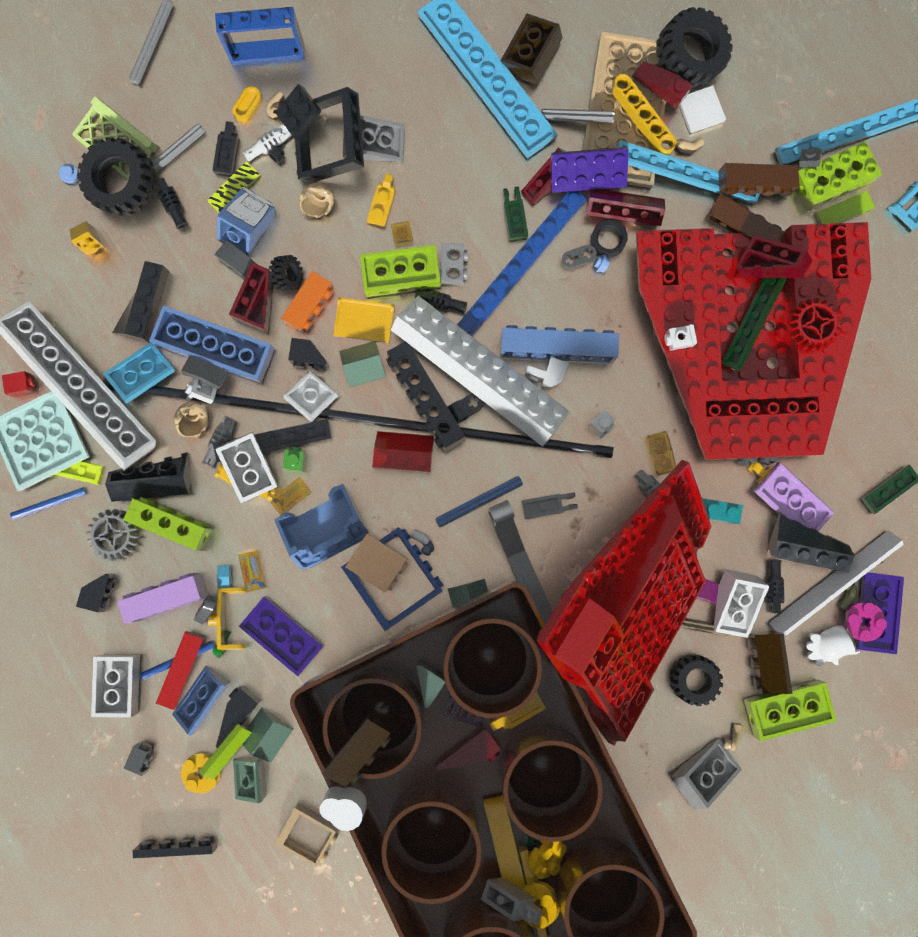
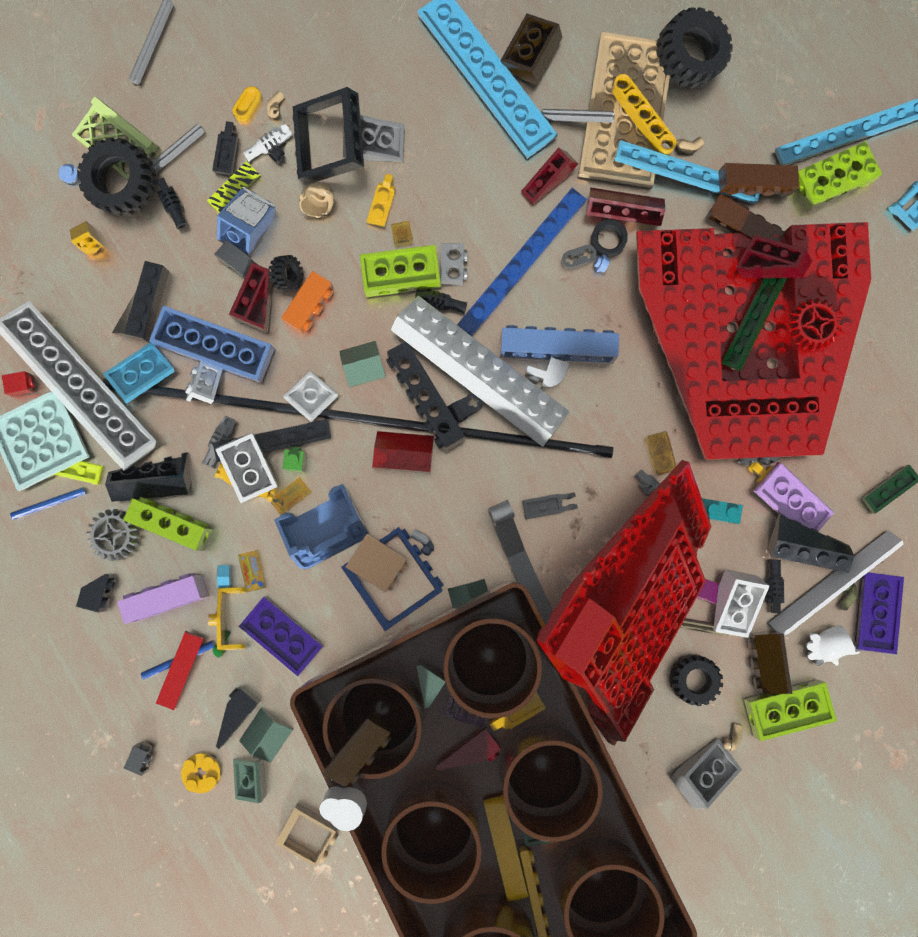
(115, 685): white brick -> none
(183, 848): black plate -> none
(191, 419): tan hair -> none
(200, 700): medium blue slope -> none
(205, 609): dark grey beam -> none
(206, 372): dark grey slope -> none
(225, 752): lime tile -> none
(259, 20): blue window -> none
(298, 111): black plate -> none
(305, 353): black slope -> none
(363, 320): yellow piece -> none
(479, 501): medium blue axle -> none
(511, 901): light grey hinge -> none
(515, 215): dark green hinge -> none
(546, 859): yellow plate -> none
(548, 900): yellow plate -> none
(589, 169): dark purple plate -> none
(602, 424): white brick -> none
(663, 83): dark red slope -> none
(675, 343): white brick -> none
(702, 109): white tile -> none
(810, 157): dark grey plate -> none
(846, 209): lime tile -> none
(876, 625): dark pink plate -> none

